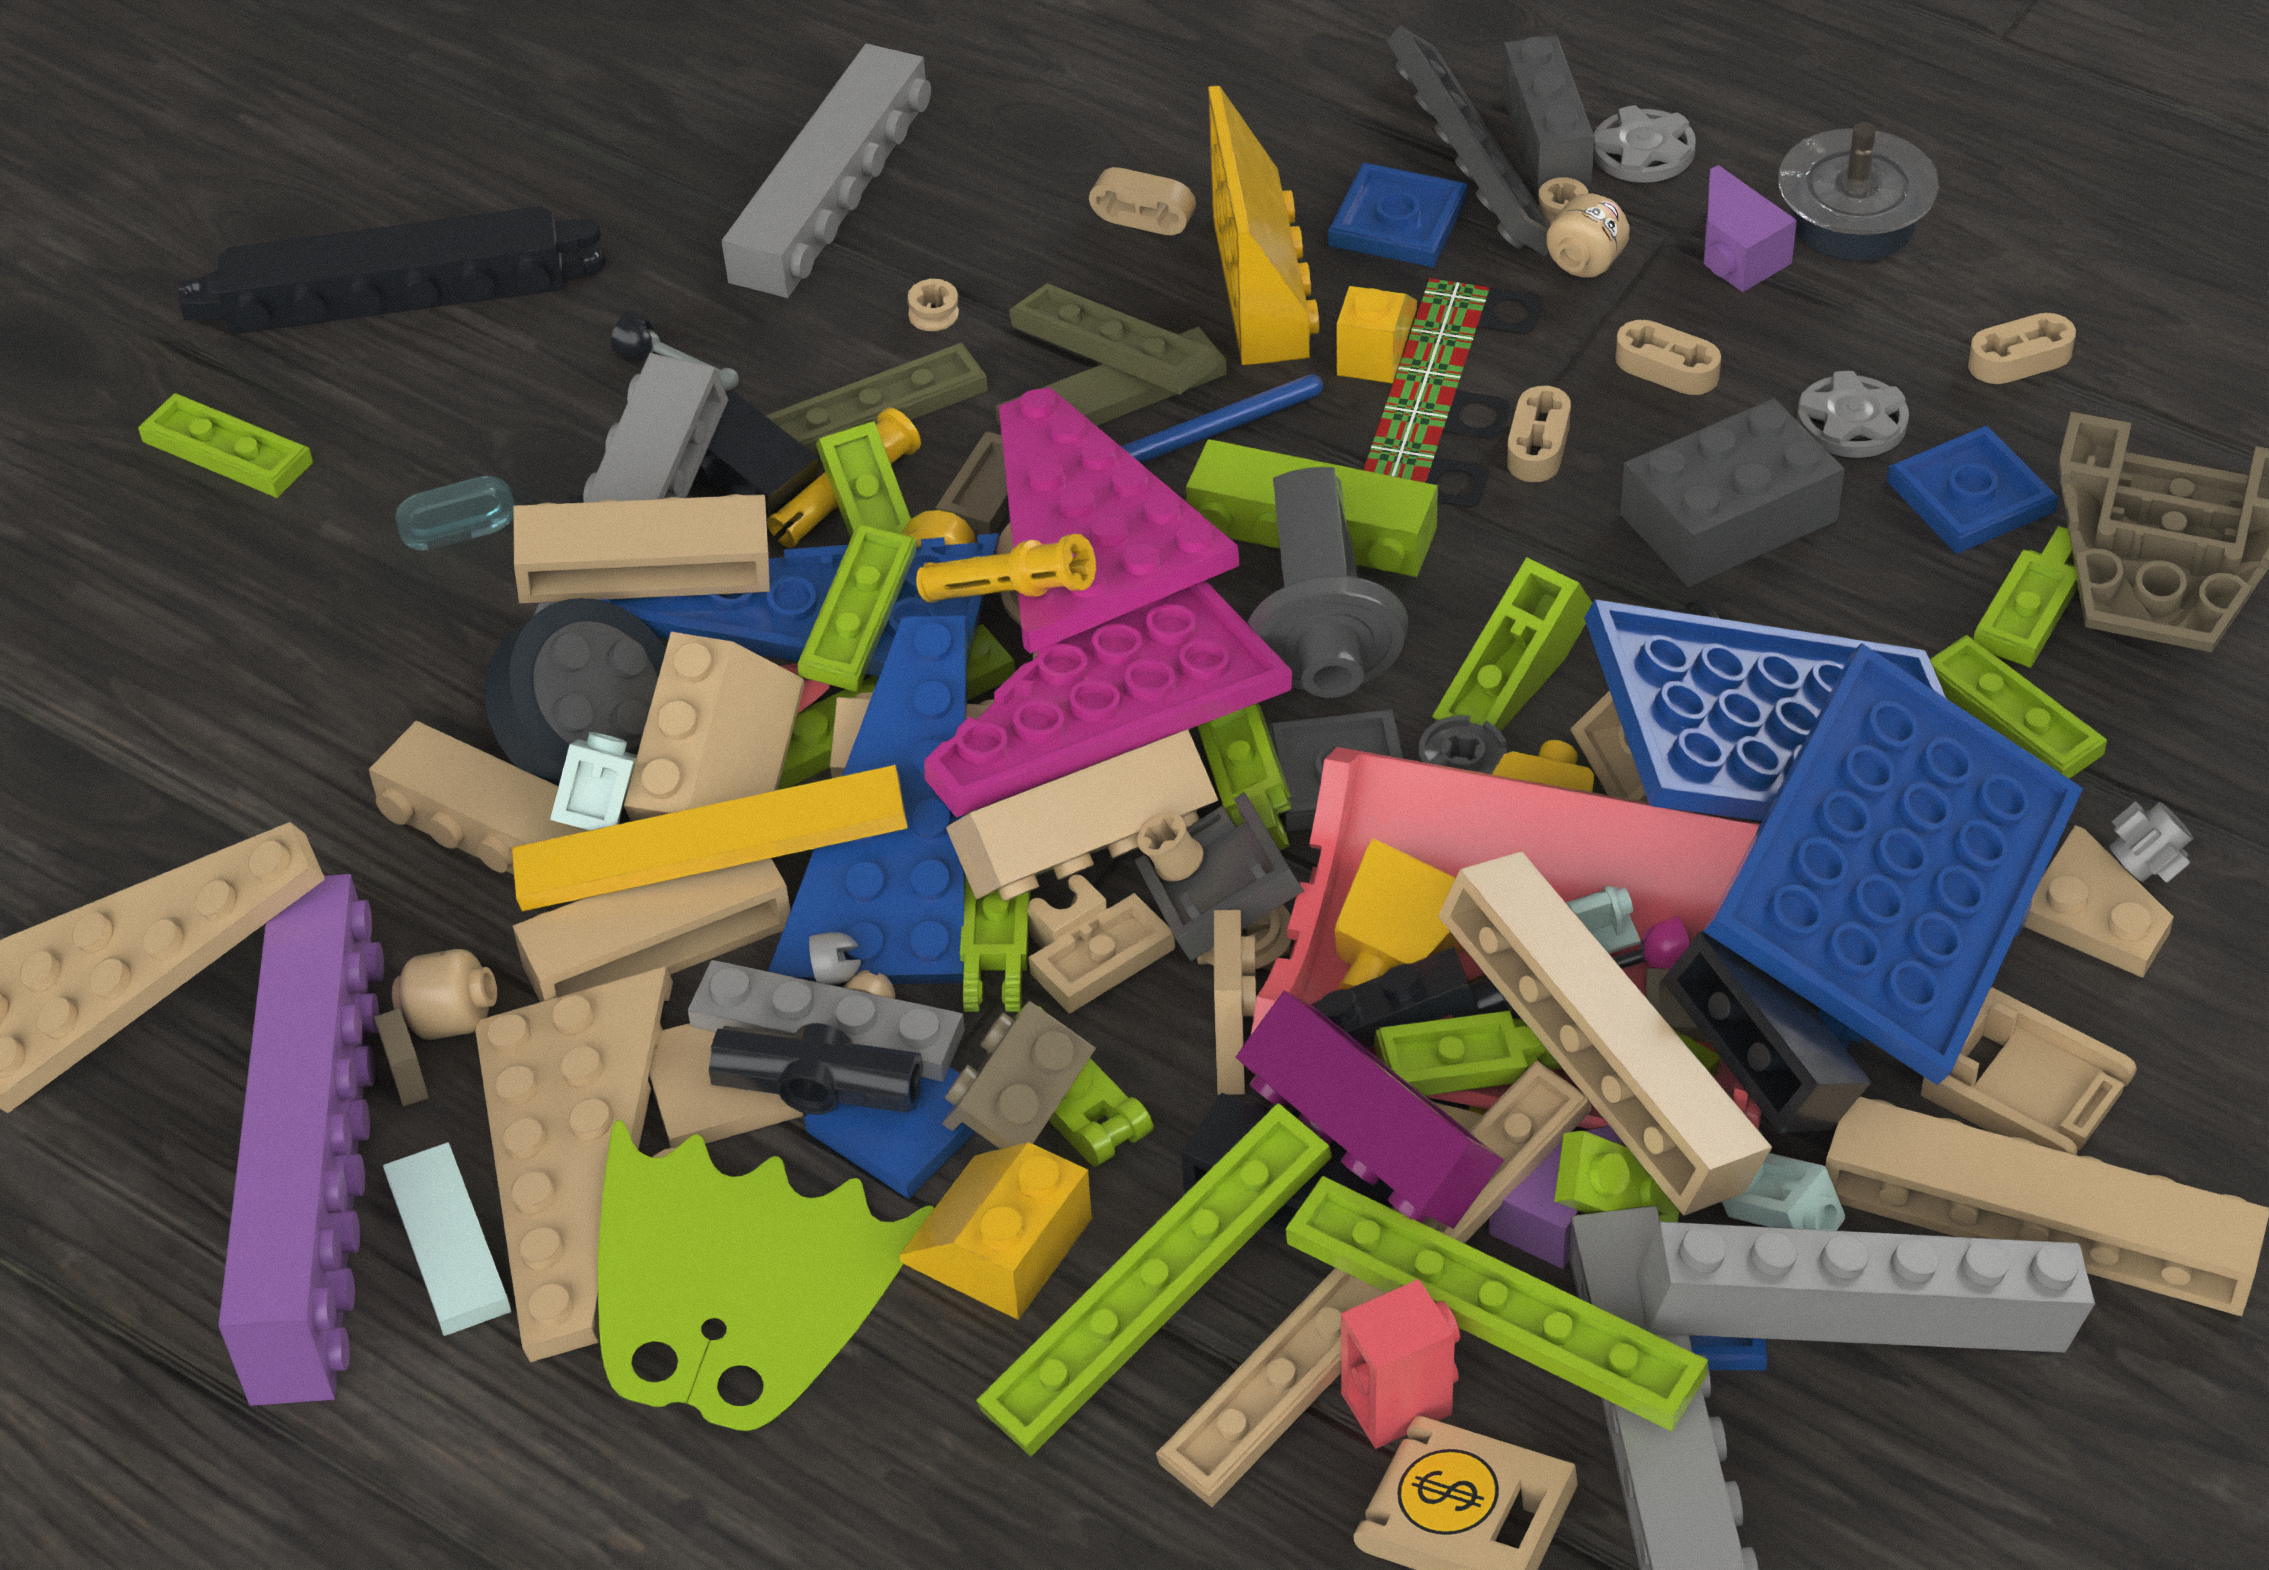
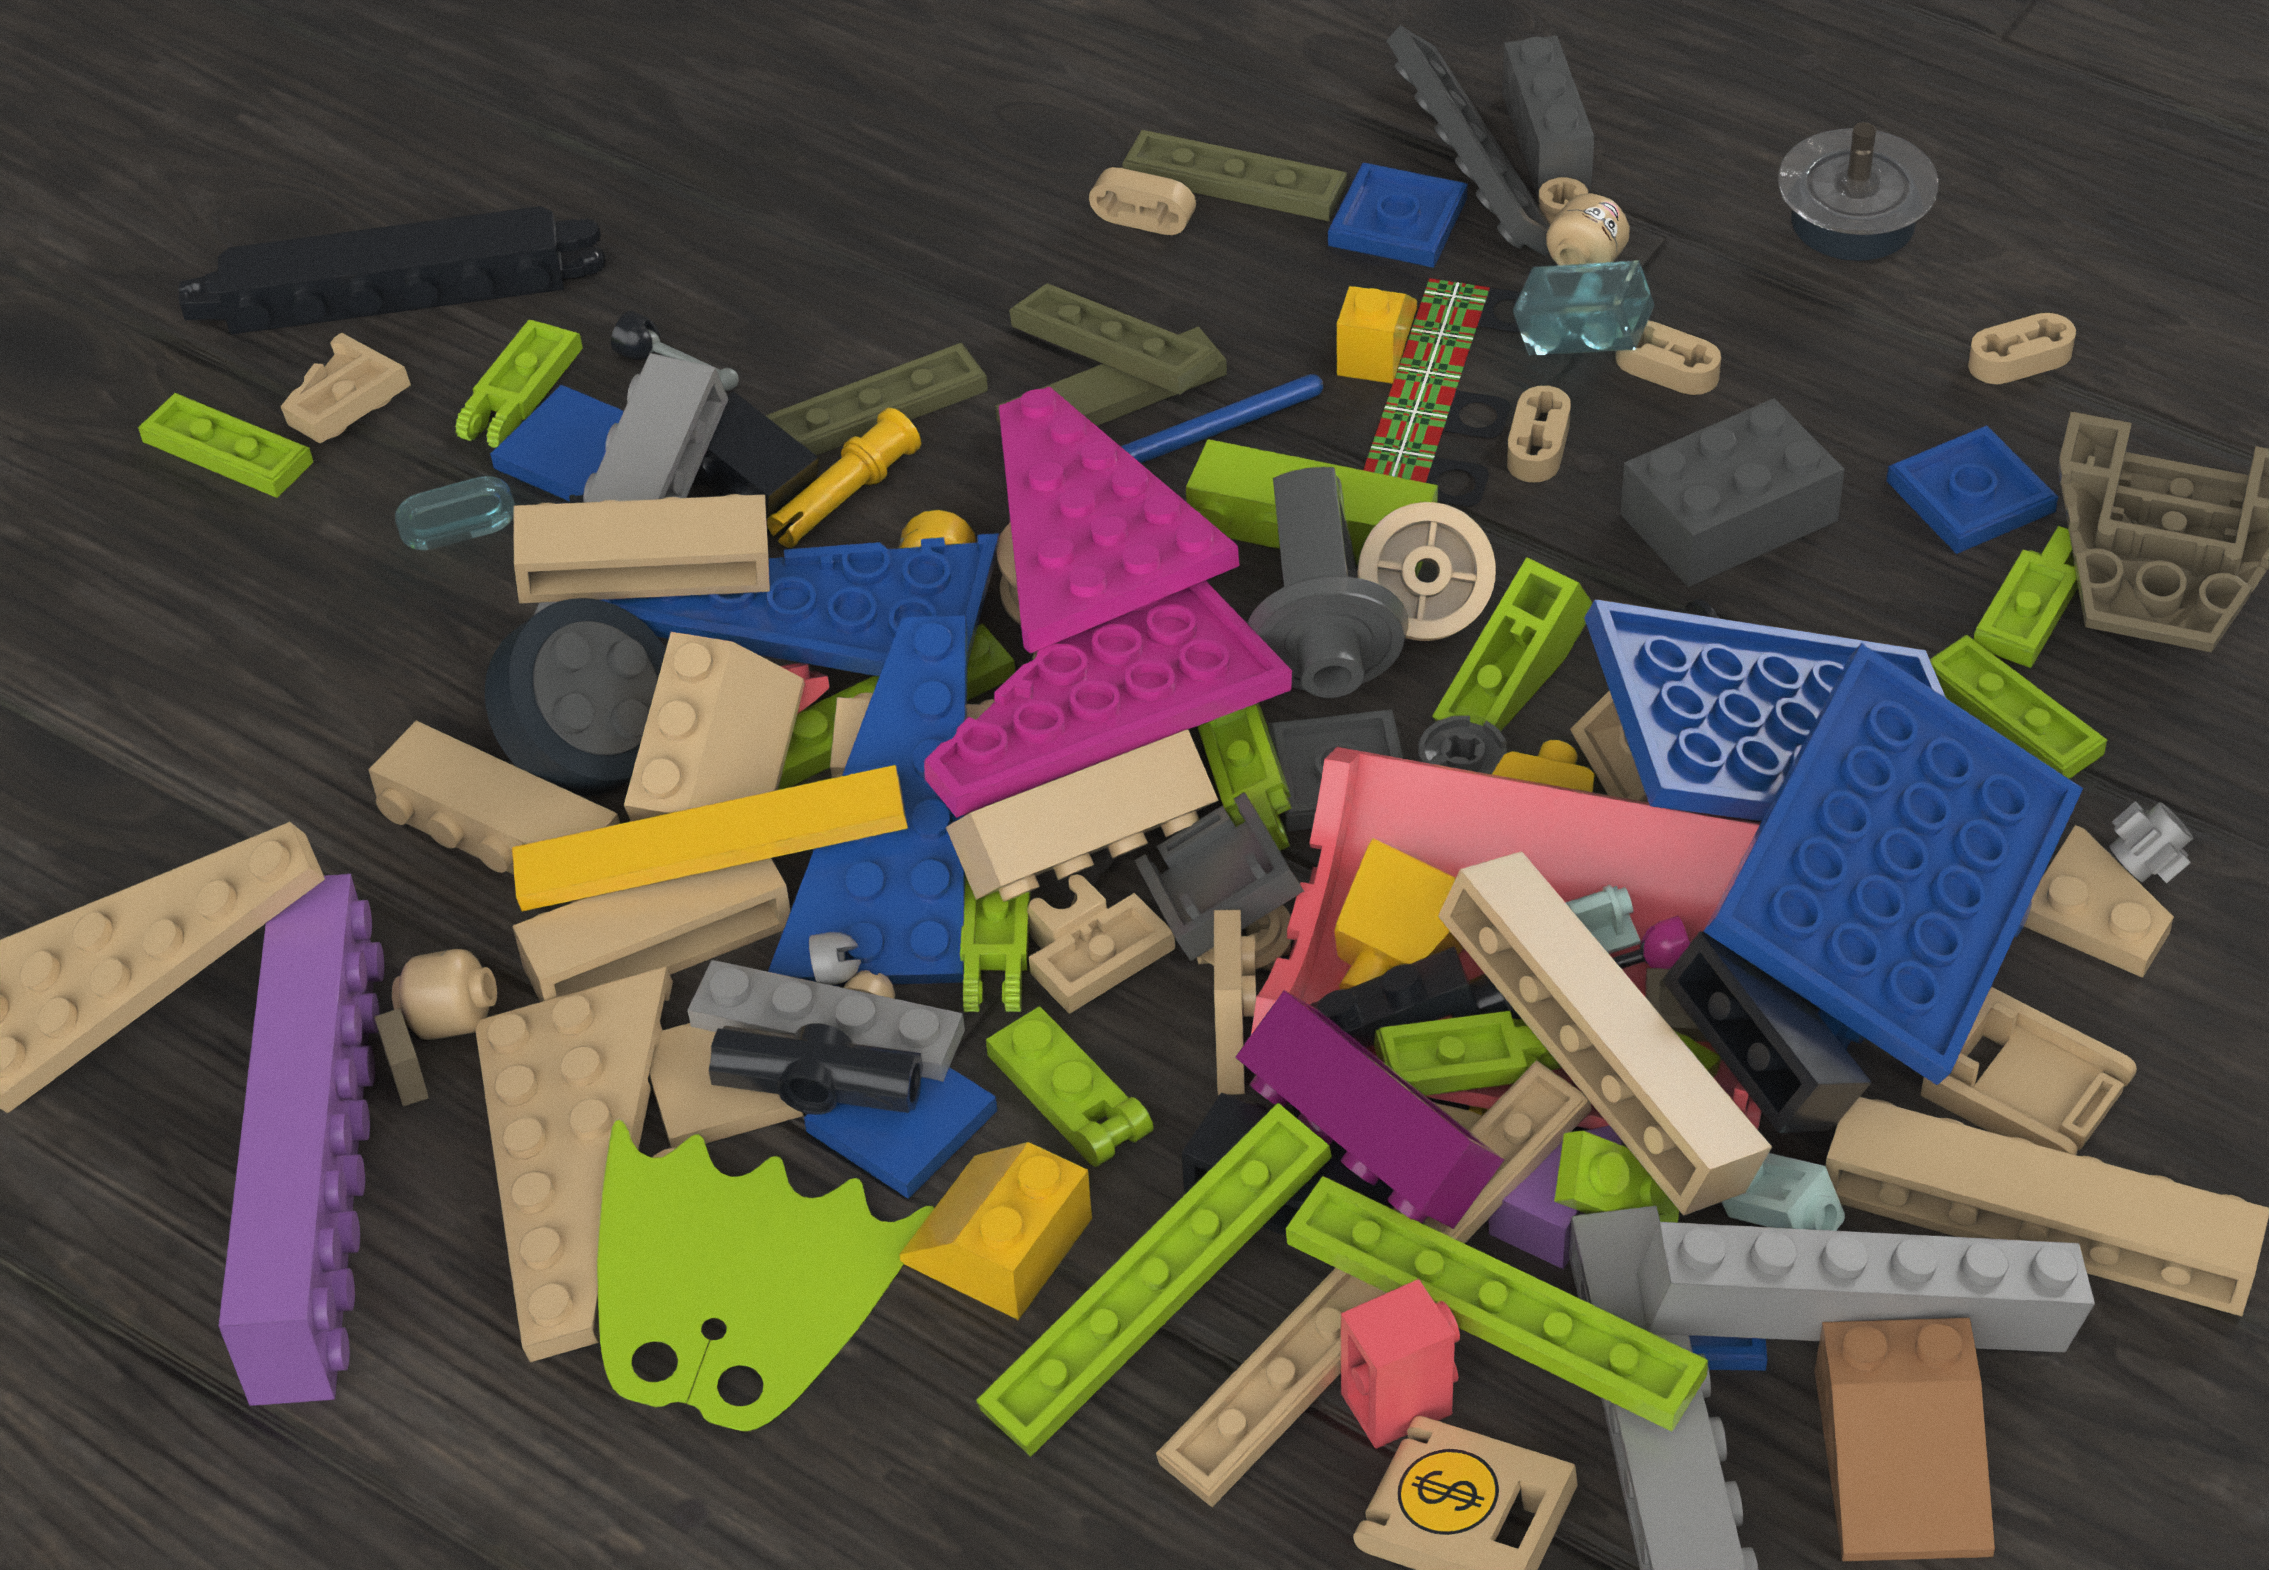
(343, 390): none -> tan wing
(446, 1239): light aqua tile -> none
(518, 381): none -> lime hinge
(558, 443): none -> blue tile
(594, 782): light aqua bracket -> none
(825, 171): light grey brick -> none
(857, 607): lime tile -> none
(863, 479): lime plate -> none
(930, 292): tan bush -> none
(980, 488): dark tan tile -> none
(1020, 1080): dark tan bracket -> none
(1028, 569): yellow pin -> none
(1170, 846): tan axle -> none
(1239, 175): none -> olive tile
(1257, 243): yellow slope -> none
(1455, 548): none -> tan wheel
(1584, 308): none -> clear light blue brick
(1644, 140): light grey wheel -> none
(1744, 232): medium lavender slope -> none
(1854, 410): light grey wheel -> none
(1905, 1439): none -> medium nougat slope

